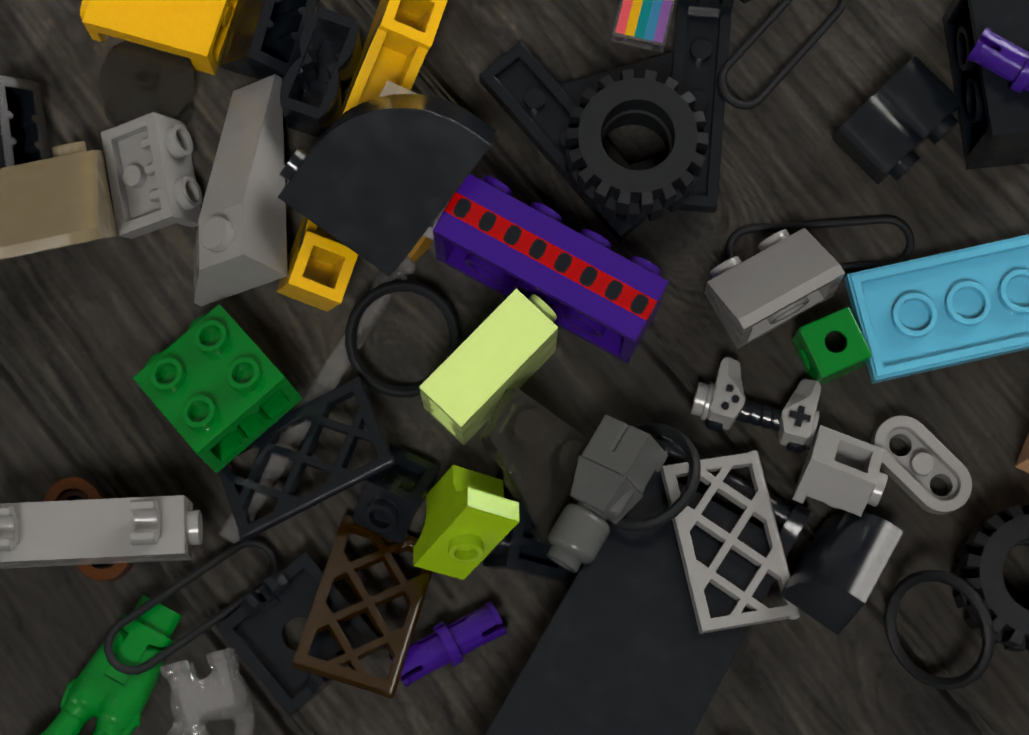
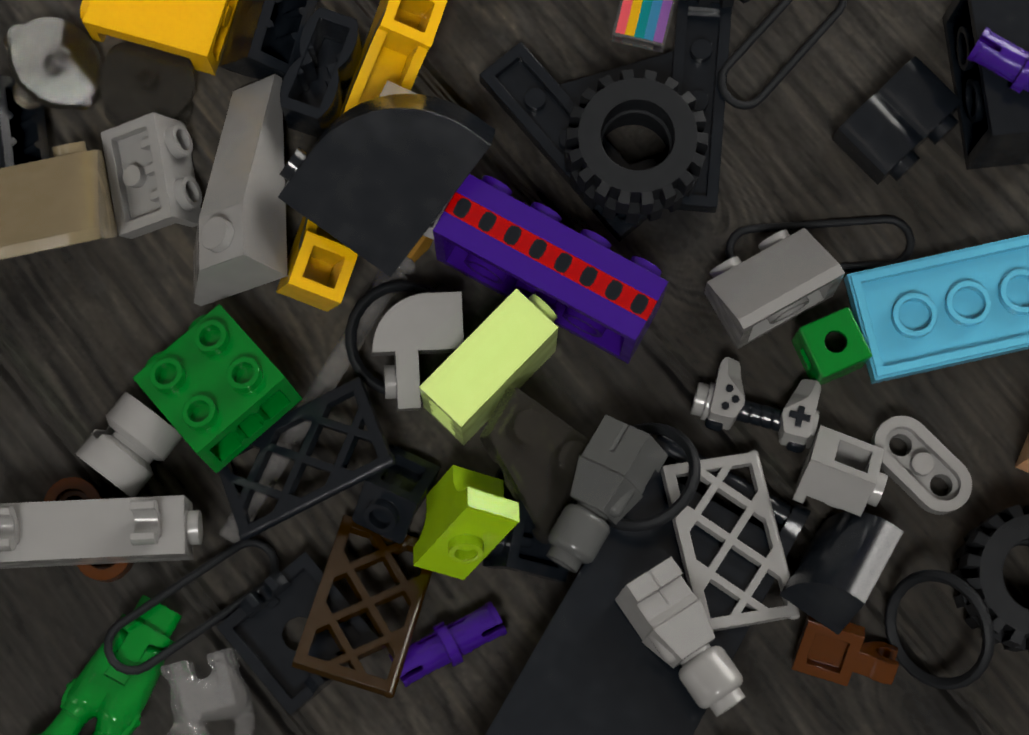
(53, 64): none -> clear smoke piece
(129, 445): none -> light grey wheel
(414, 327): none -> light grey brick
(680, 633): none -> light grey piece
(837, 656): none -> reddish brown plate

